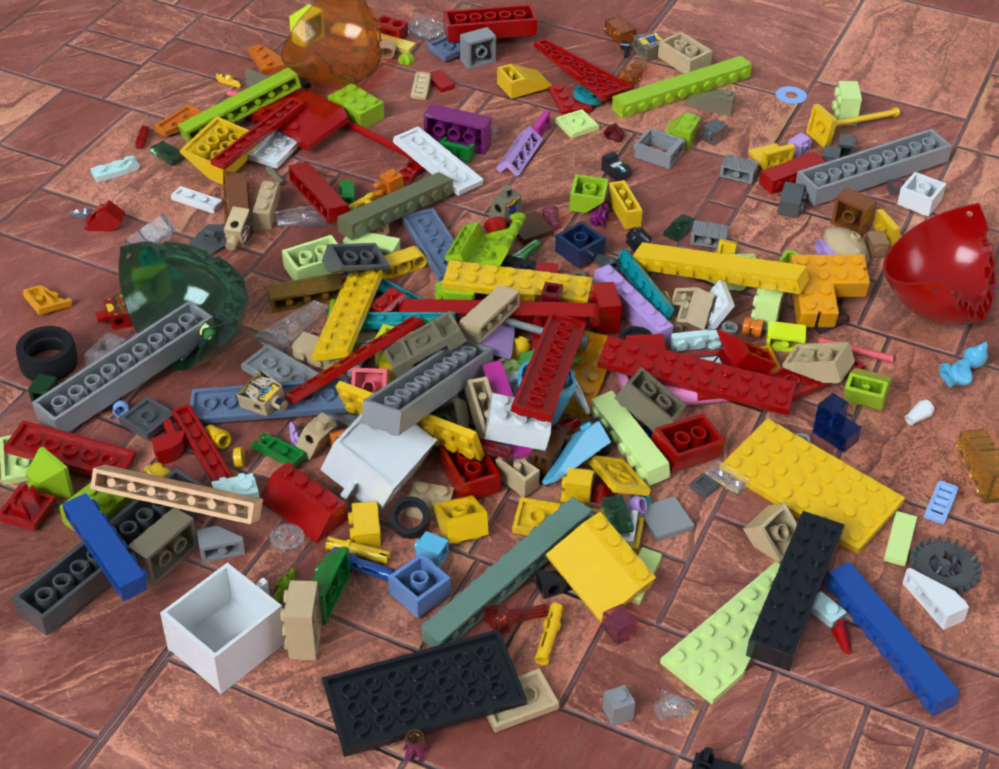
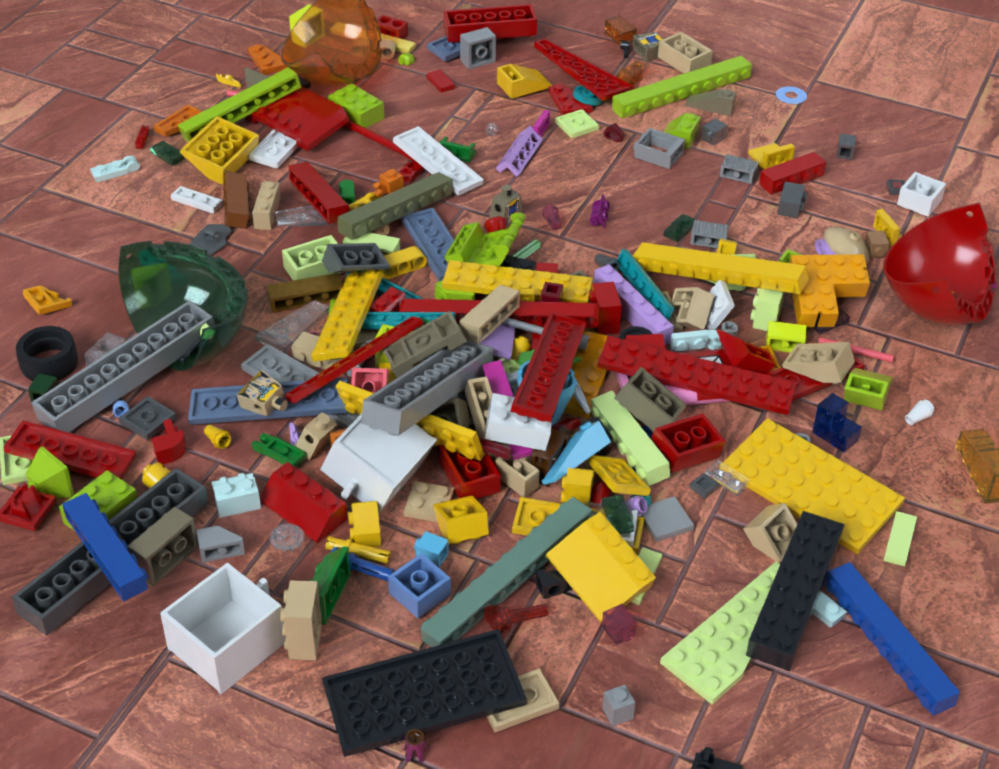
(81, 215): flat silver piece -> none
(105, 218): red slope -> none
(114, 313): red torso -> none
(155, 231): clear slope -> none
(176, 494): light nougat brick -> none
(201, 443): red tile -> none
(238, 228): tan torso -> none
(239, 457): yellow tile -> none
(257, 134): red tile -> none
(275, 176): dark tan wheel -> none
(283, 583): lime piece -> none
(403, 503): black tyre -> none
(421, 84): tan slope -> none
(426, 28): clear wing -> none
(458, 126): magenta brick -> none
(533, 228): reddish brown tile -> none
(551, 627): yellow pin -> none
(579, 244): dark blue brick -> none
(587, 193): lime slope -> none
(614, 167): black leg -> none
(624, 204): yellow brick -> none
(636, 237): black head -> none
(673, 706): clear animal -> none
(752, 327): orange wheel -> none
(802, 144): lavender brick -> none
(823, 124): yellow tile -> none
(831, 153): dark grey brick -> none
(842, 636): red bar -> none
(847, 100): yellowish green brick -> none
(853, 211): dark orange brick -> none
(874, 166): light grey brick -> none
(938, 600): white slope -> none
(945, 491): light blue slope -> none
(946, 561): dark grey gear -> none
(960, 372): medium azure animal -> none

